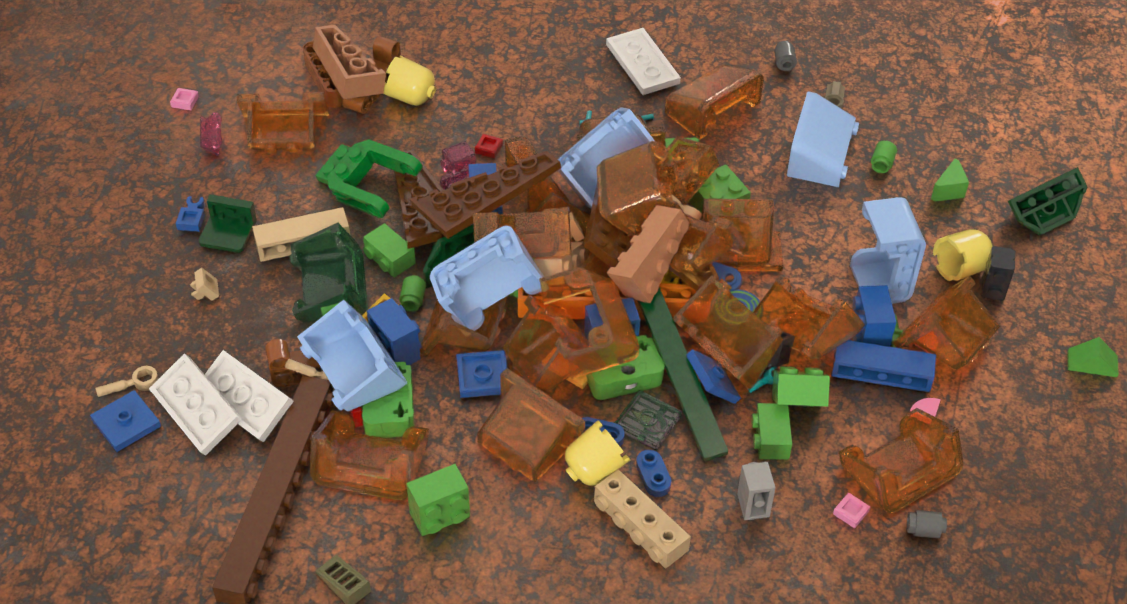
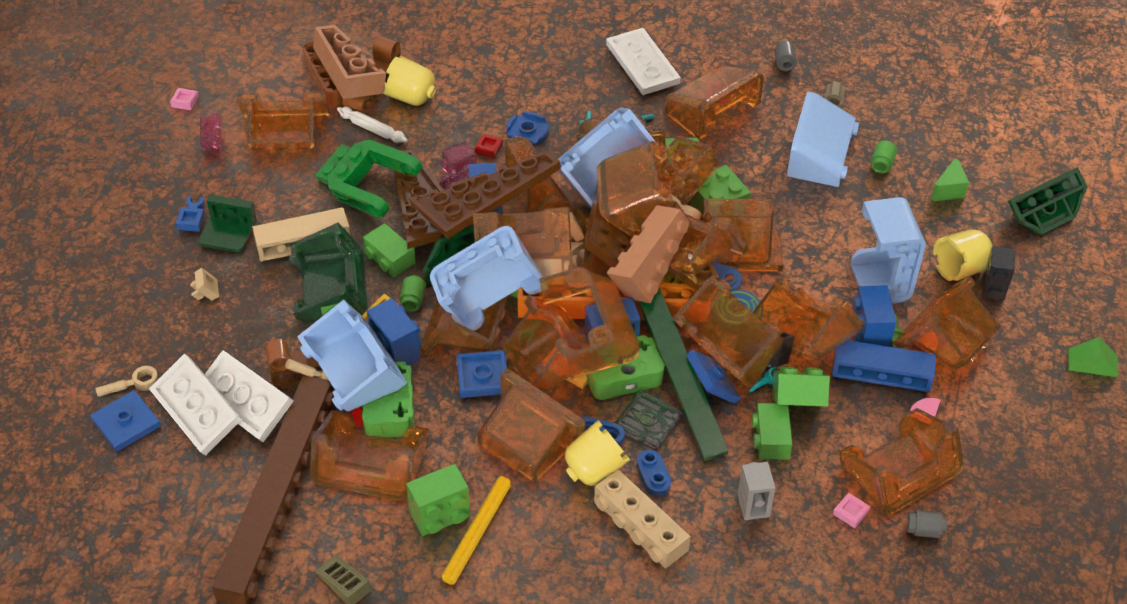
(372, 125): none -> white wheel
(476, 530): none -> yellow axle
(539, 127): none -> blue tile

